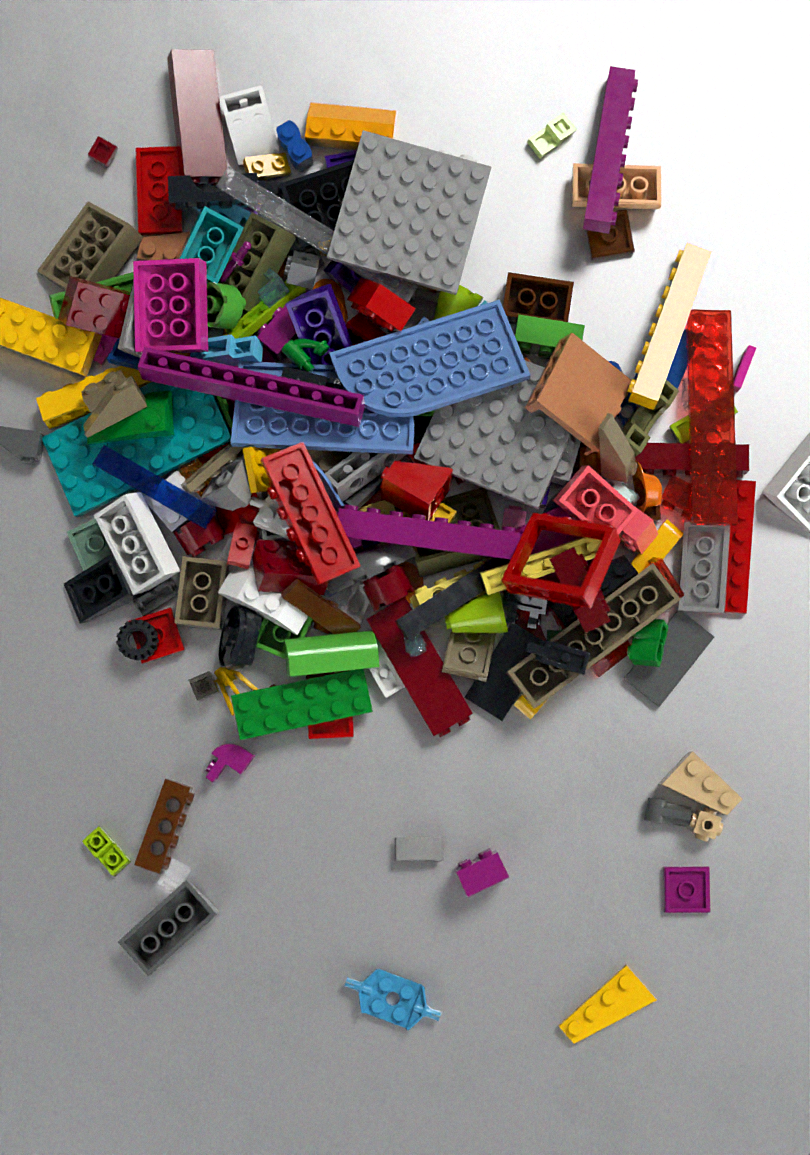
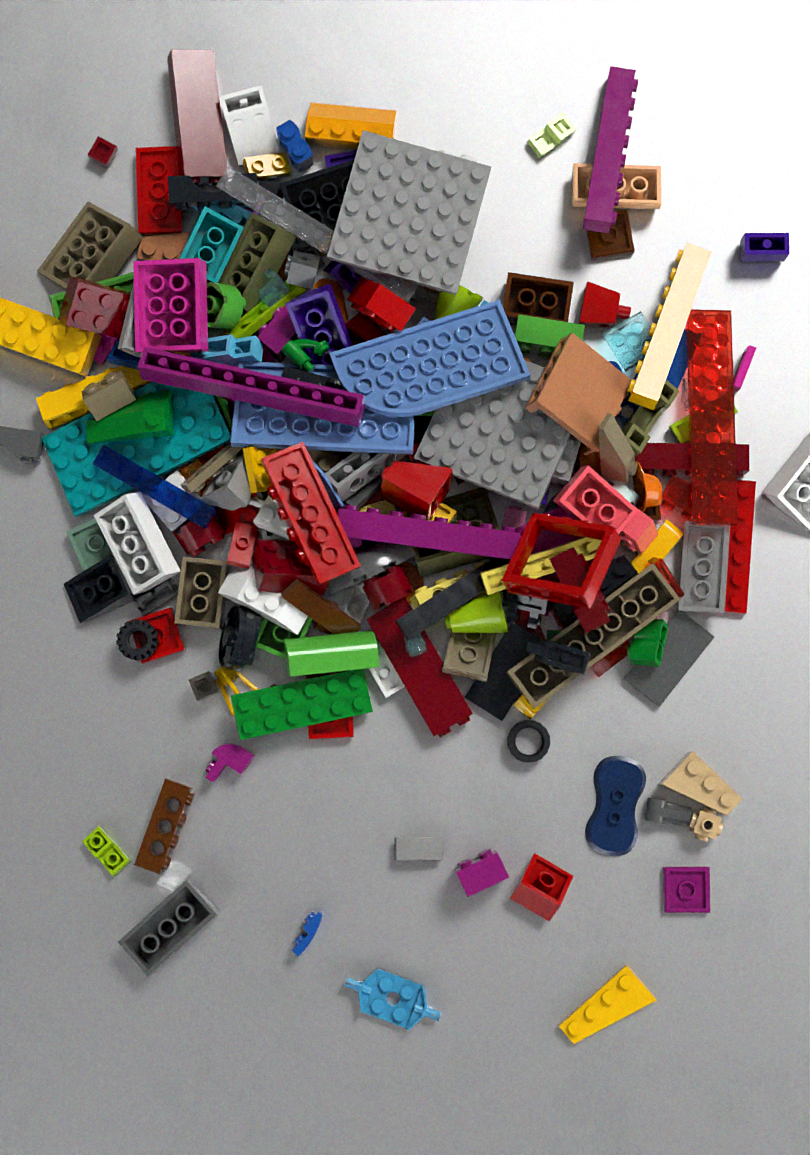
(119, 402): dark tan slope -> none
(236, 260): magenta piece -> none
(312, 924): none -> blue slope
(511, 743): none -> black tyre
(542, 887): none -> red slope
(601, 307): none -> red torso
(613, 823): none -> dark blue plate
(628, 340): none -> clear light blue plate
(764, 247): none -> dark purple brick

